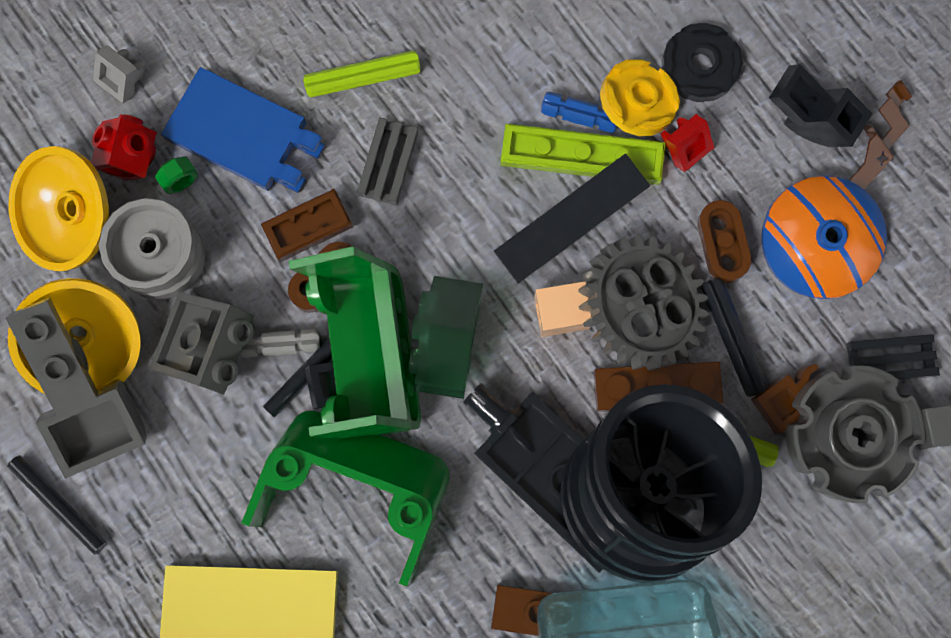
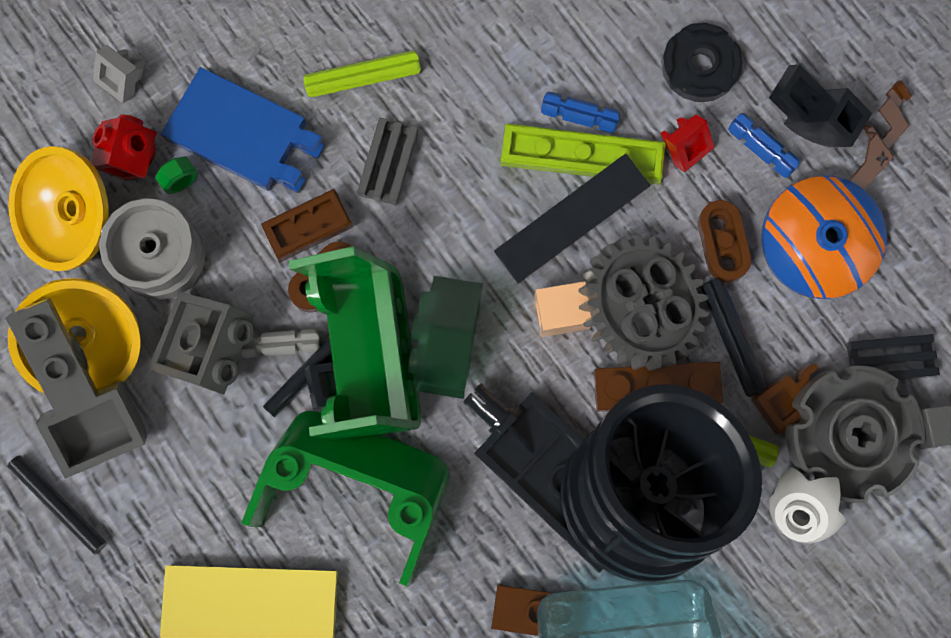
(639, 97): yellow tile -> none
(764, 145): none -> blue axle
(816, 497): none -> white piece

